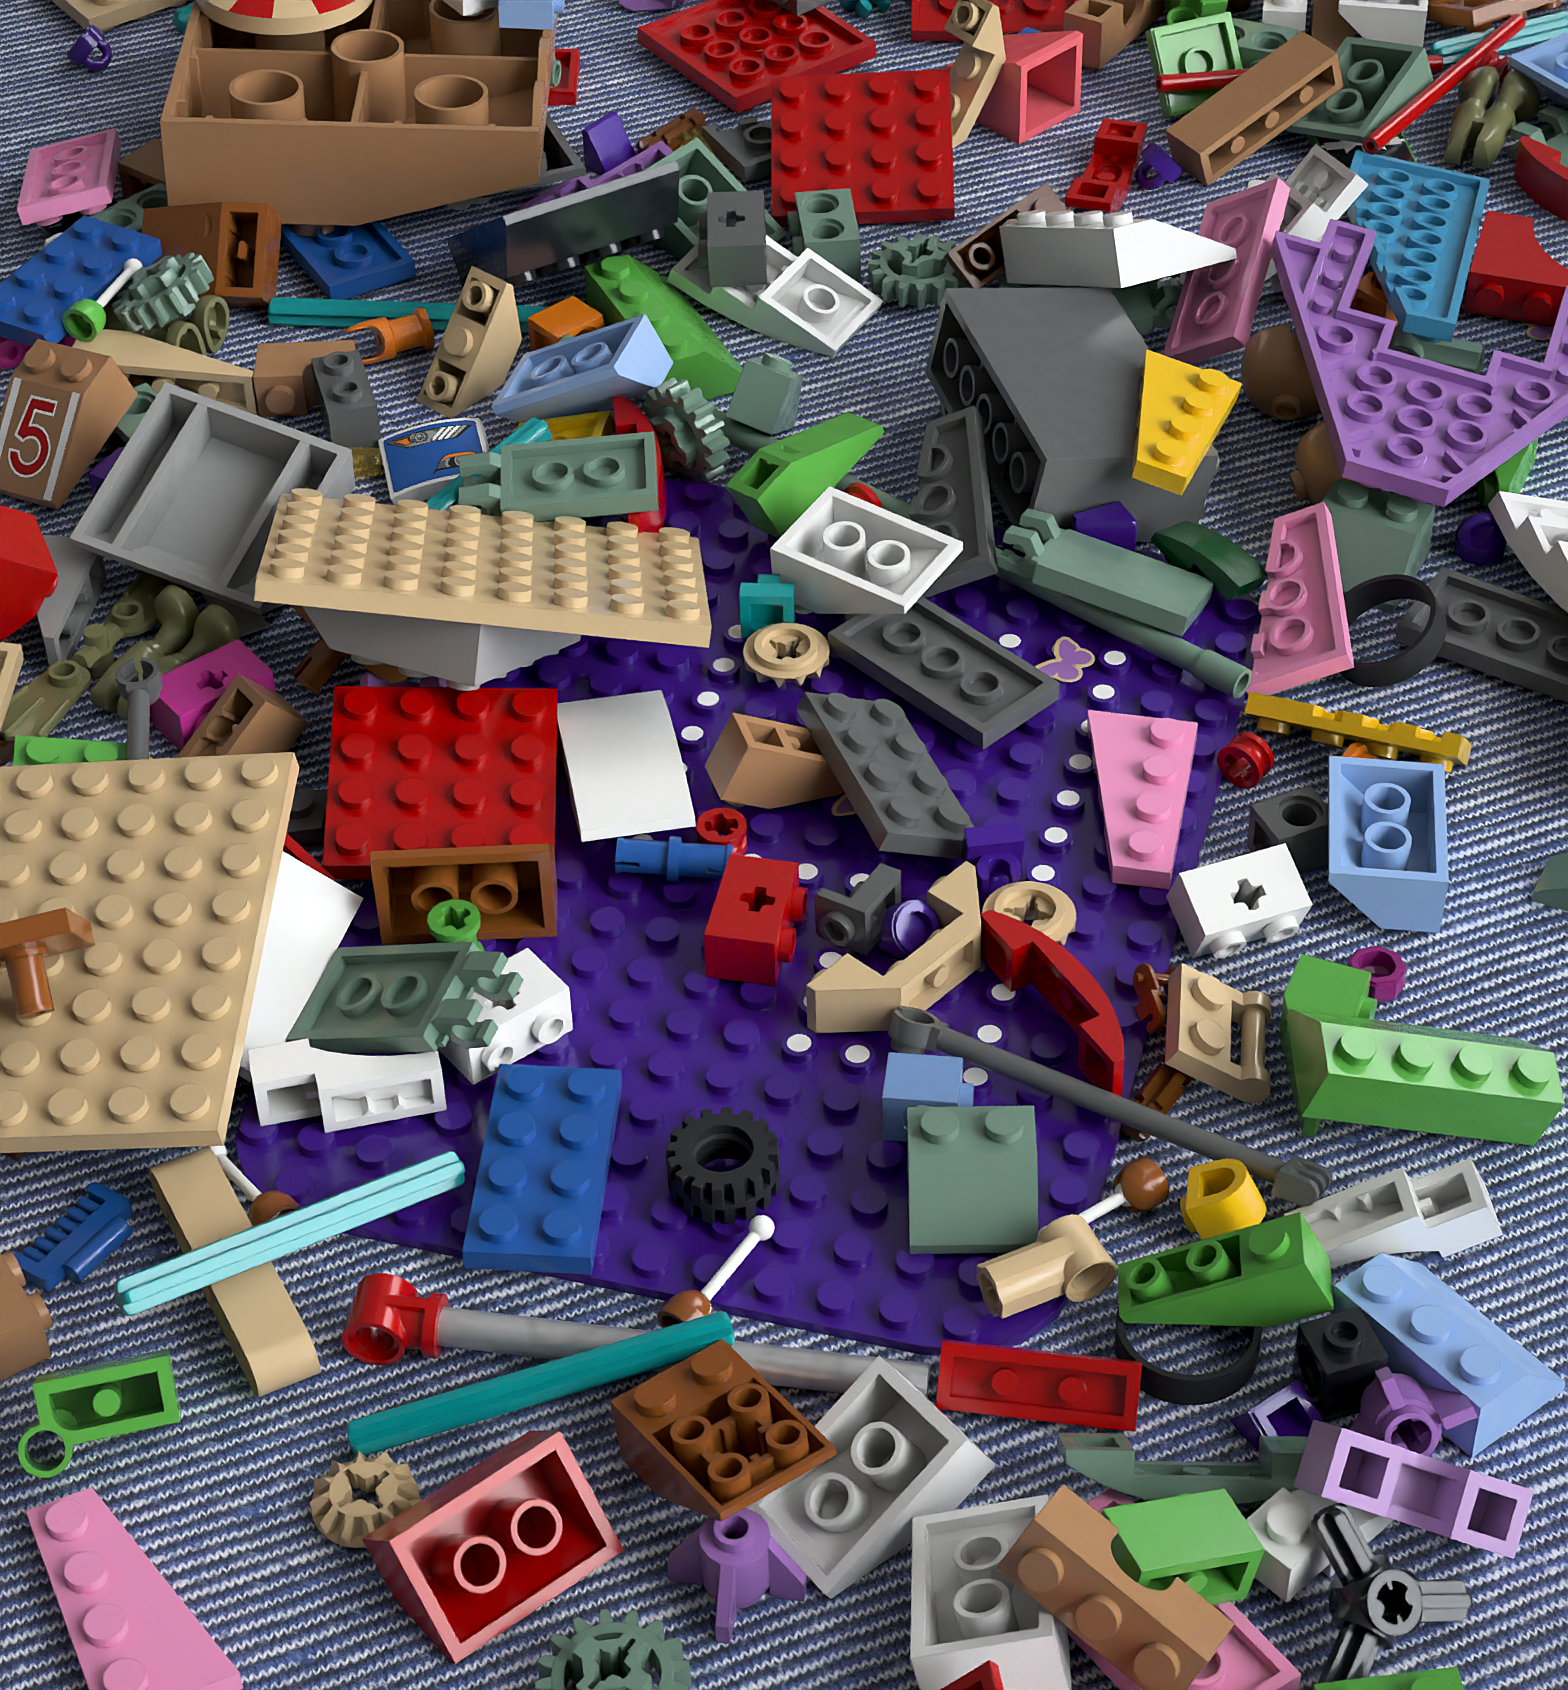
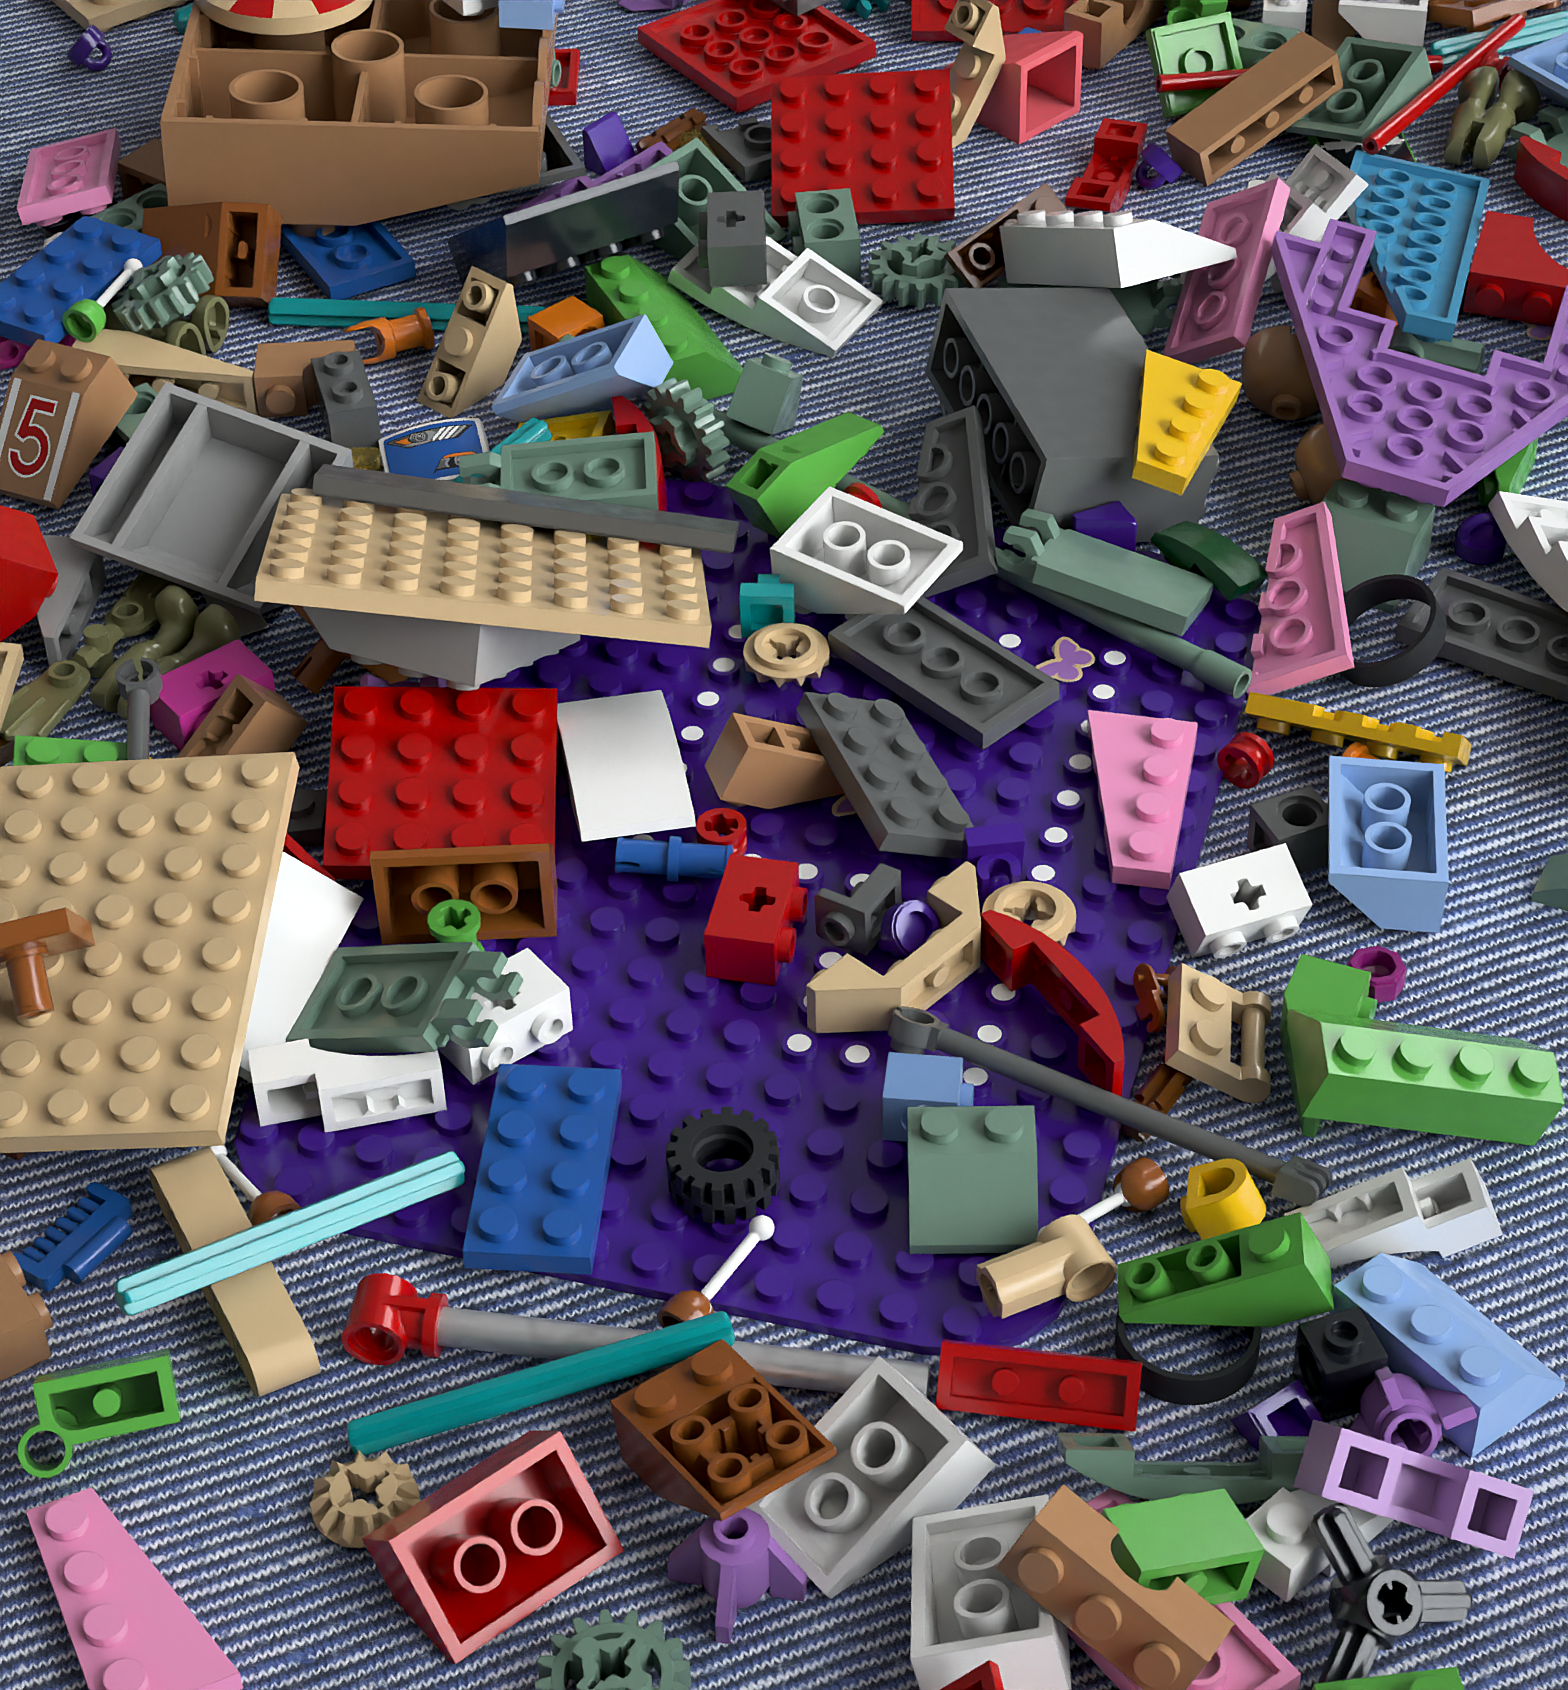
(525, 508): none -> dark grey tile

